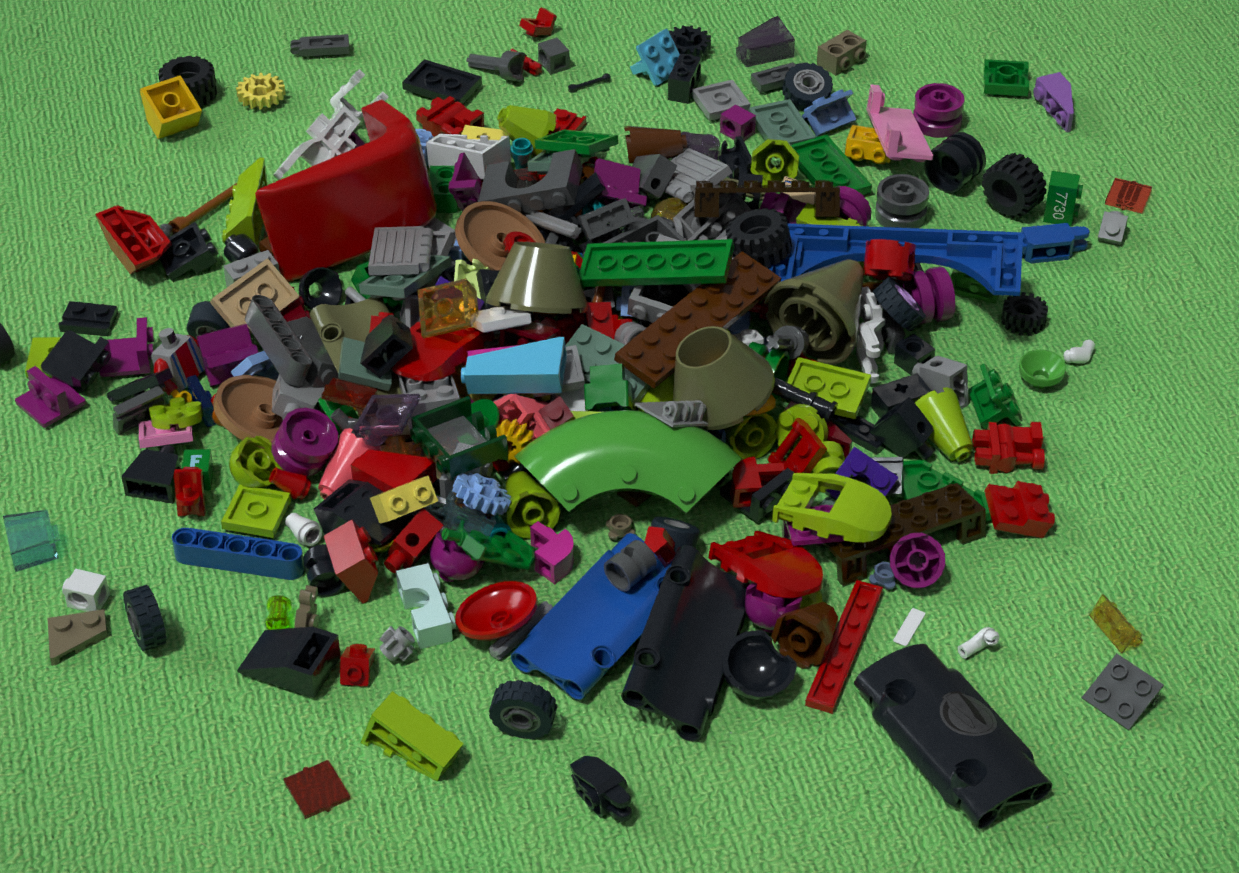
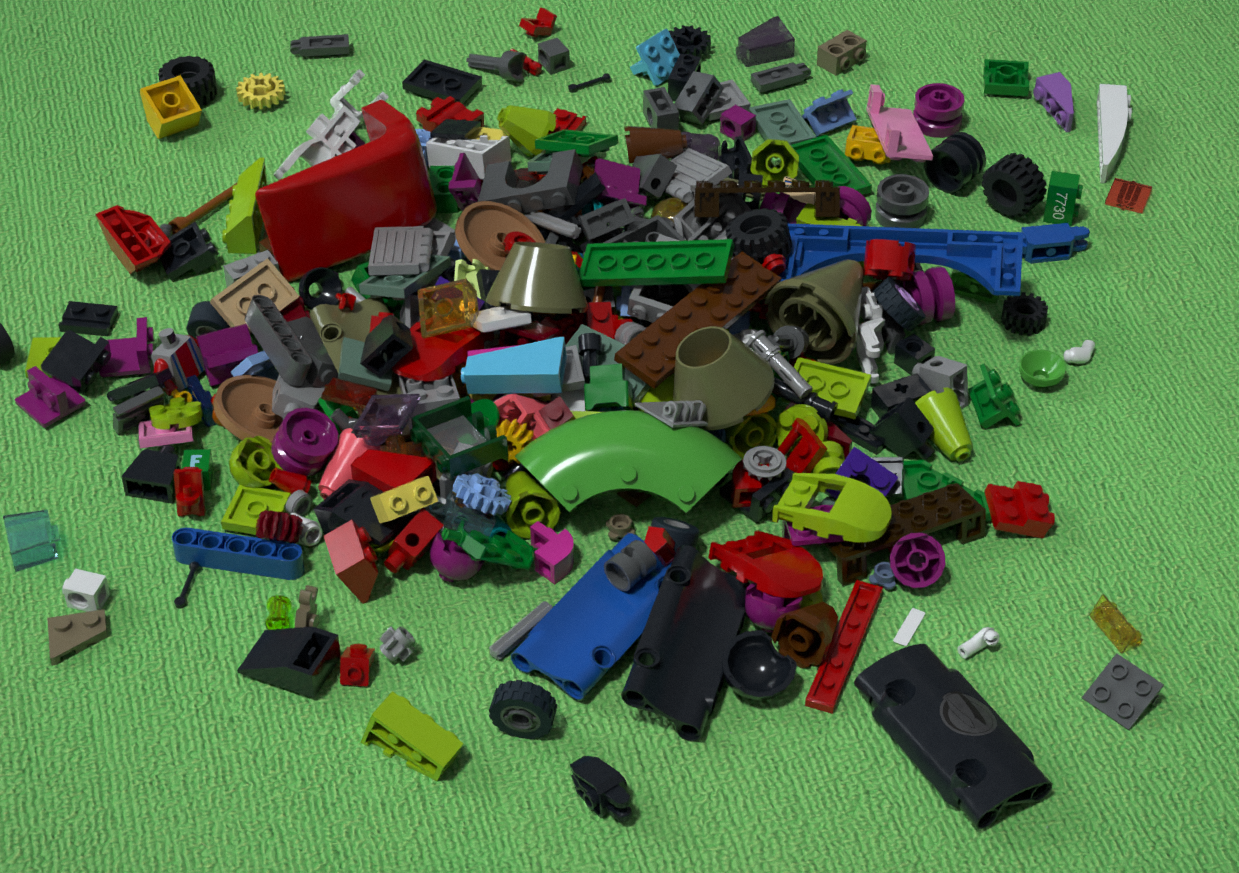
(144, 617): black wheel -> none
(180, 602): none -> black hinge
(239, 247): black head -> none
(279, 526): none -> dark red gear
(299, 503): none -> light grey tile
(316, 789): clear red piece -> none
(321, 571): black wheel -> none
(346, 300): none -> red hand
(431, 622): light aqua arch -> none
(455, 129): none -> black piece
(496, 610): red dish -> none
(521, 152): teal cone -> none
(589, 348): none -> black piece
(660, 109): none -> dark grey brick
(698, 97): none -> dark grey brick
(764, 455): none -> light grey gear
(775, 263): none -> red plate
(780, 365): none -> light grey pin
(805, 84): black wheel -> none
(1009, 447): red hips -> none
(1112, 119): none -> white slope
(1113, 227): light grey bracket -> none

